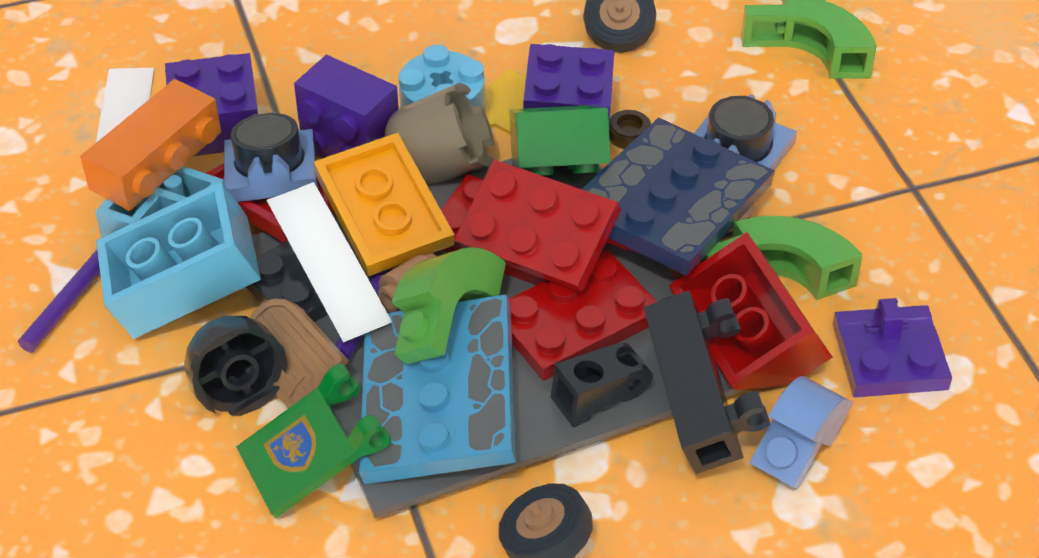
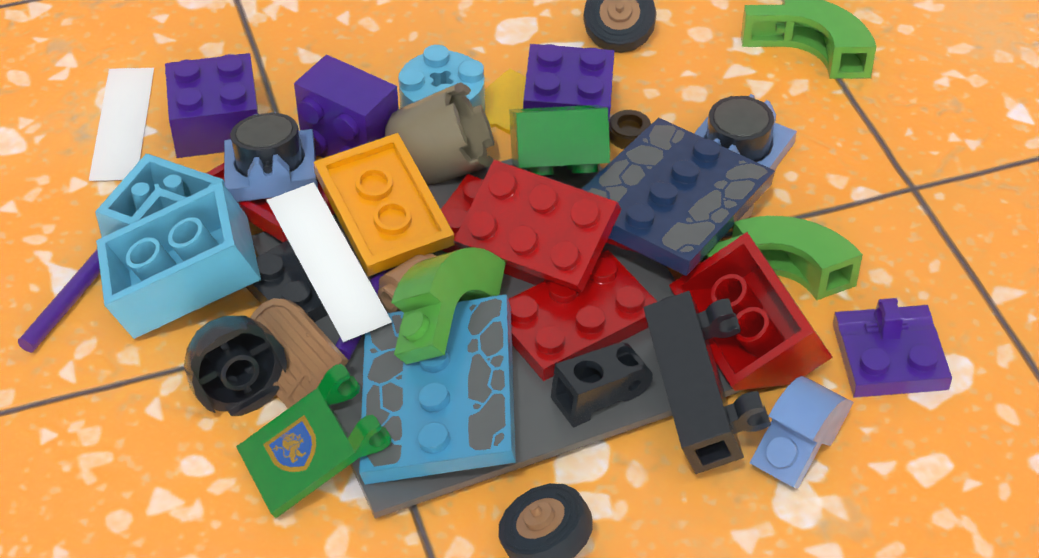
(151, 144): orange brick -> none

